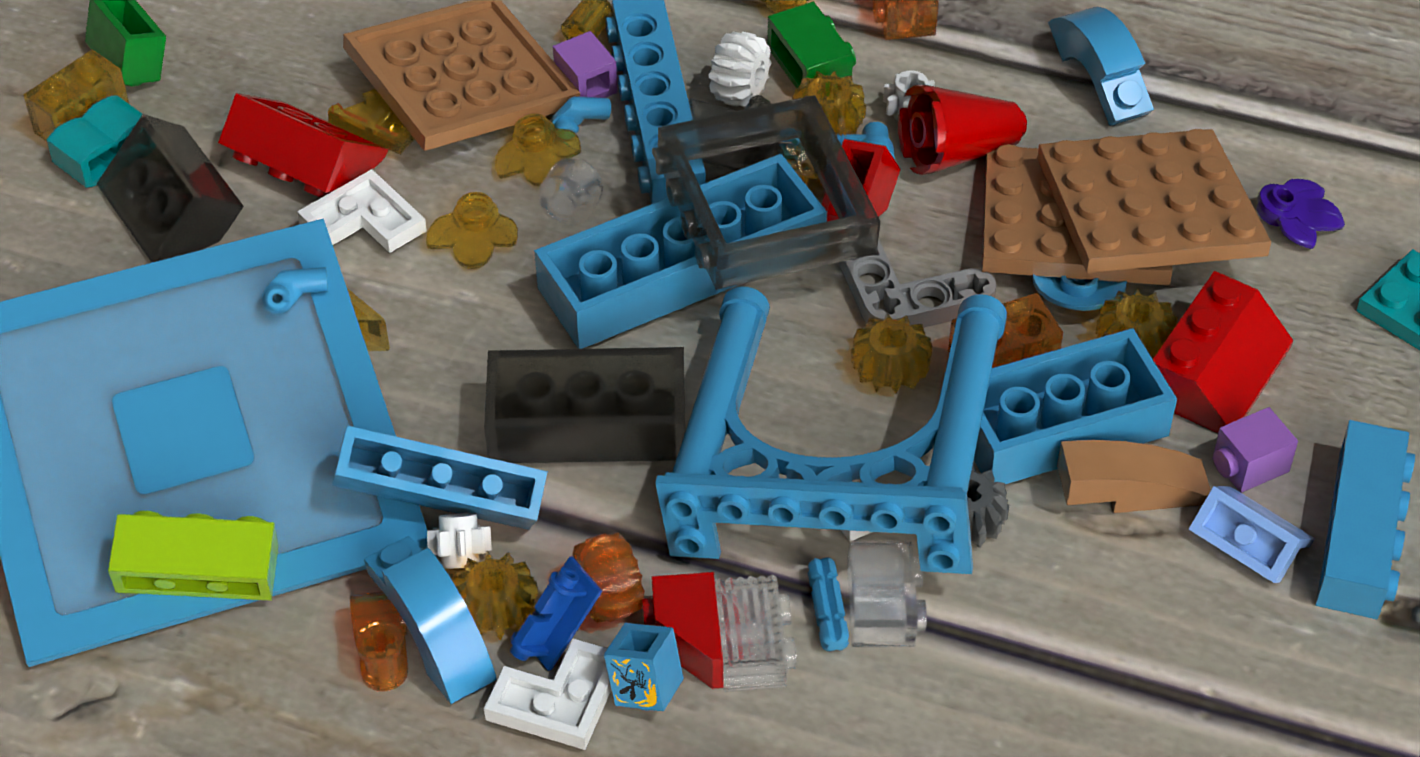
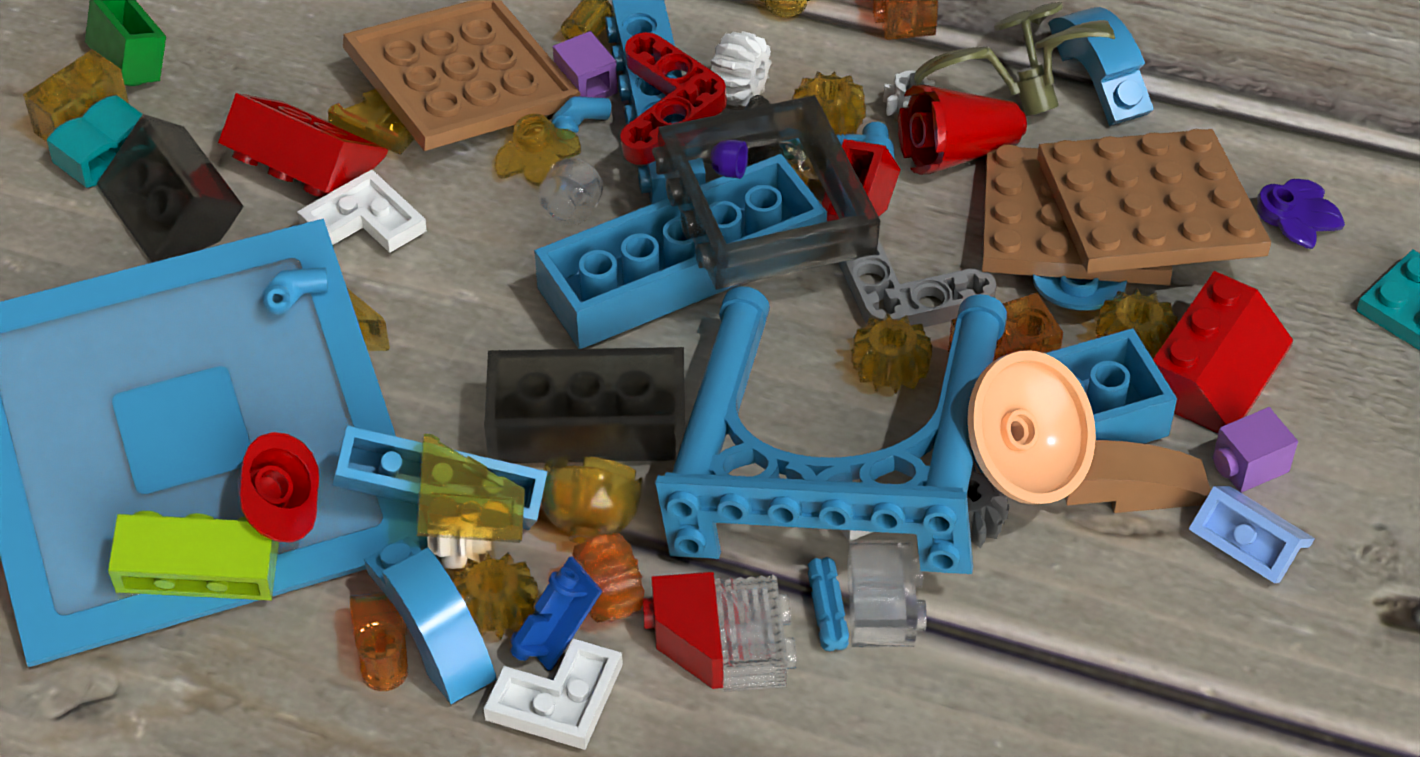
(279, 487): none -> red piece
(464, 498): none -> clear yellow wing
(472, 230): clear yellow plate -> none
(590, 497): none -> clear yellow cylinder
(644, 666): dark azure brick -> none
(697, 89): none -> red beam
(730, 158): none -> dark purple hinge
(807, 43): green brick -> none
(1034, 83): none -> olive plant
(1048, 423): none -> light nougat dish
(1364, 520): dark azure brick -> none

